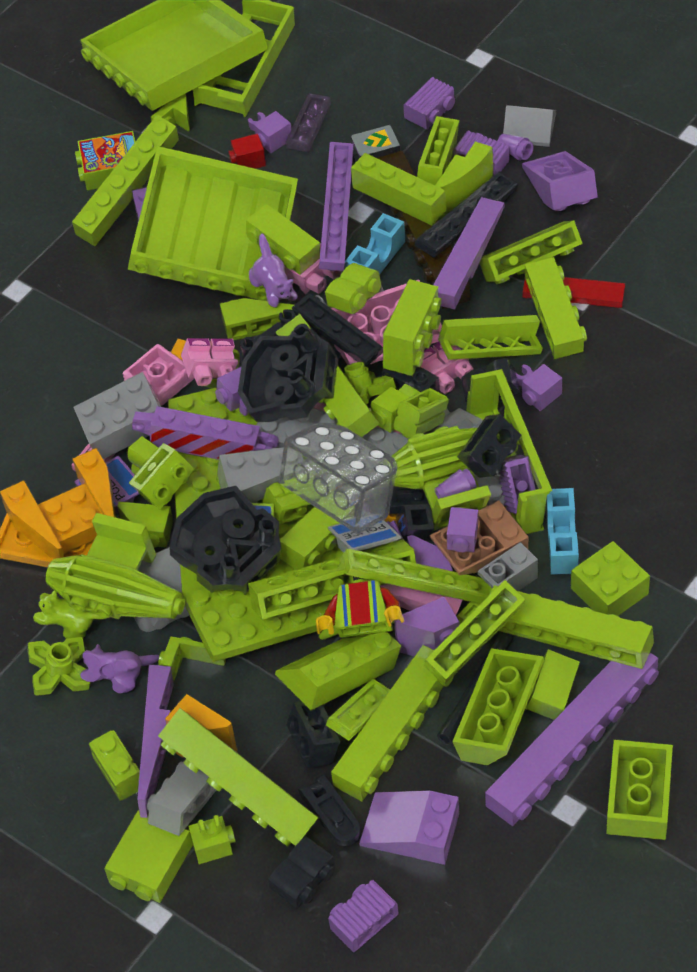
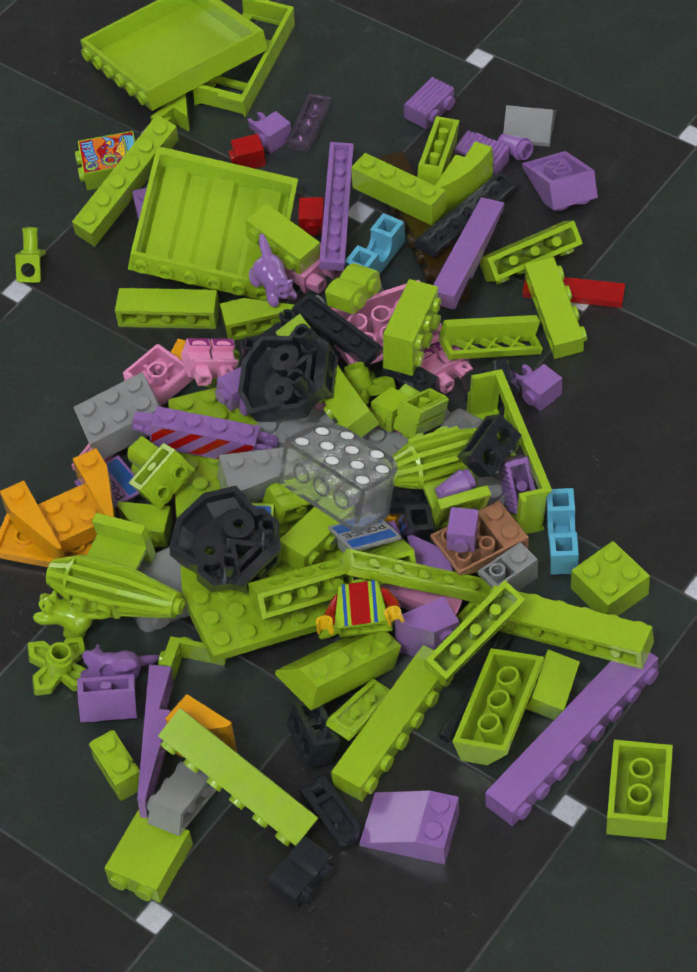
(29, 254): none -> lime bracket
(106, 698): none -> medium lavender brick
(167, 308): none -> lime brick
(211, 839): lime brick -> none
(311, 215): none -> red brick
(362, 915): medium lavender brick -> none
(375, 142): piece -> none

